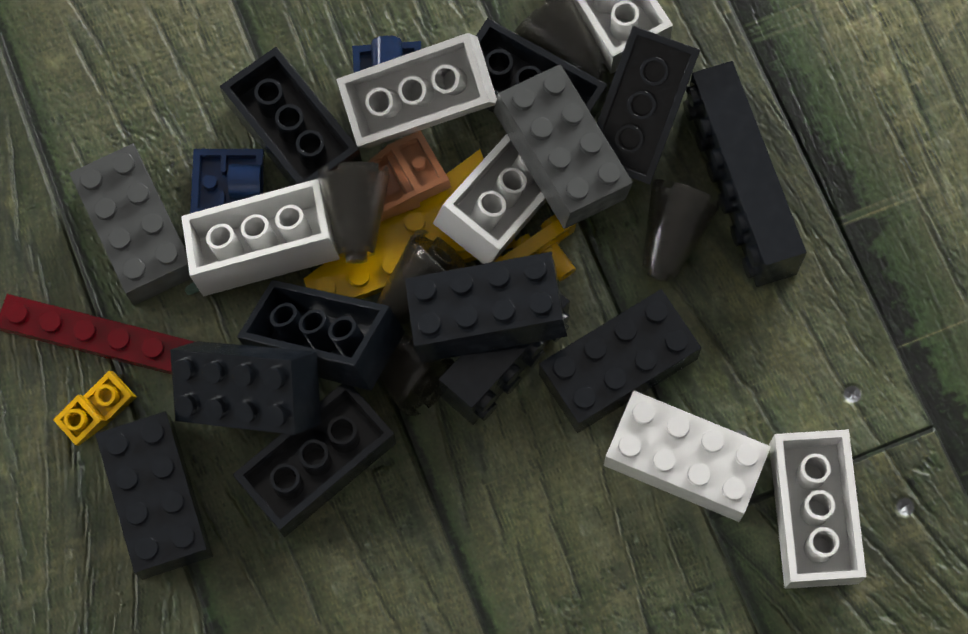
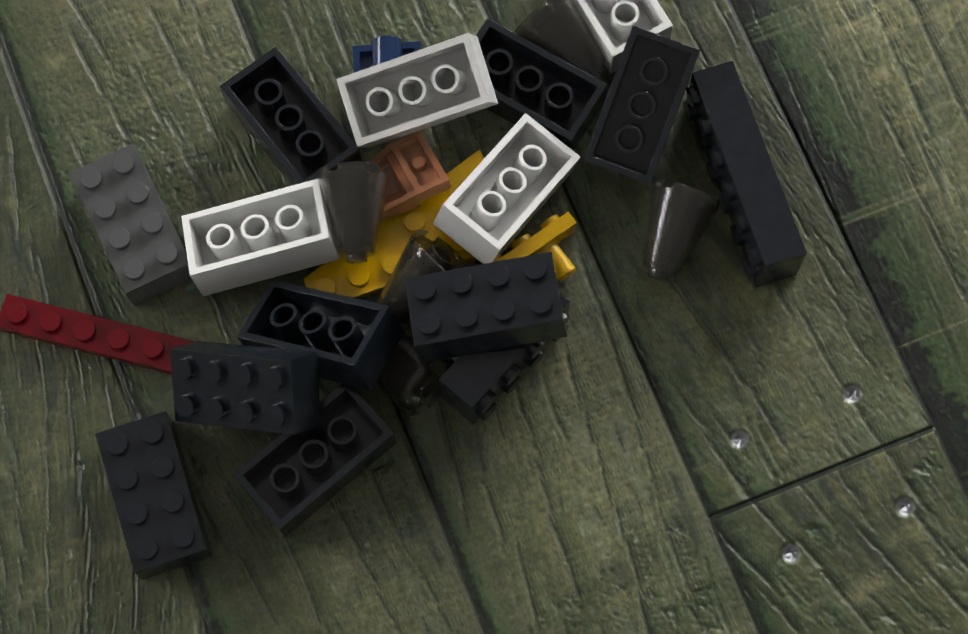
(95, 409): yellow slope -> none
(225, 176): dark blue plate -> none
(562, 146): dark grey brick -> none
(619, 357): black brick -> none
(686, 456): white brick -> none
(817, 509): white brick -> none

